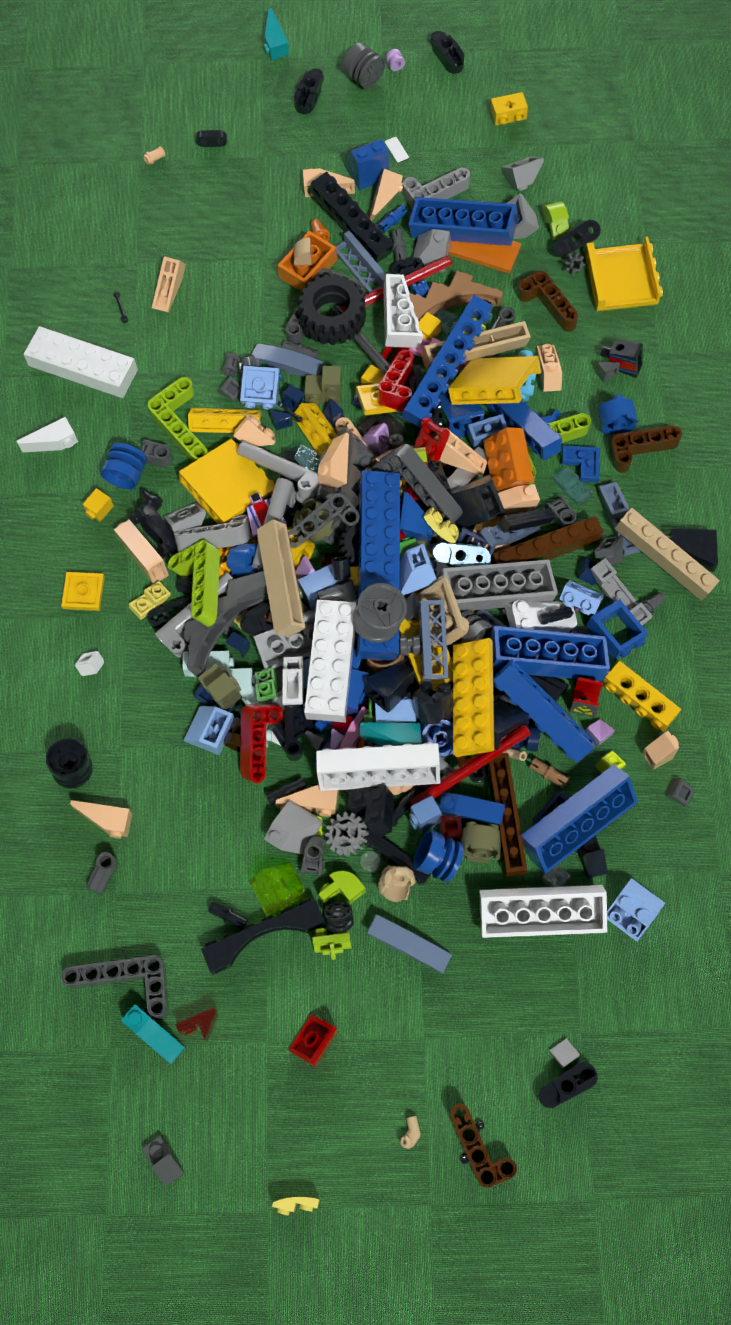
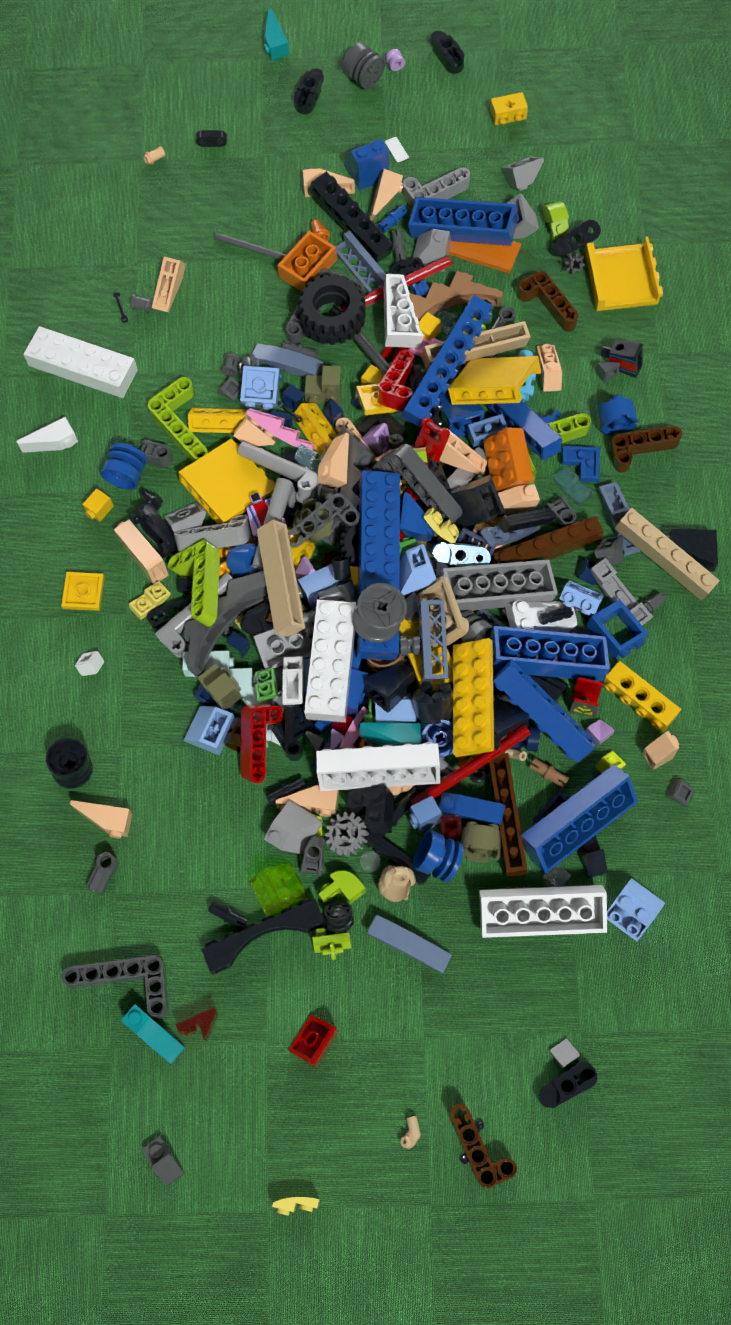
(141, 303): none -> dark grey bush
(249, 246): none -> dark grey piece
(274, 425): none -> bright pink slope
(303, 252): tan brick -> none

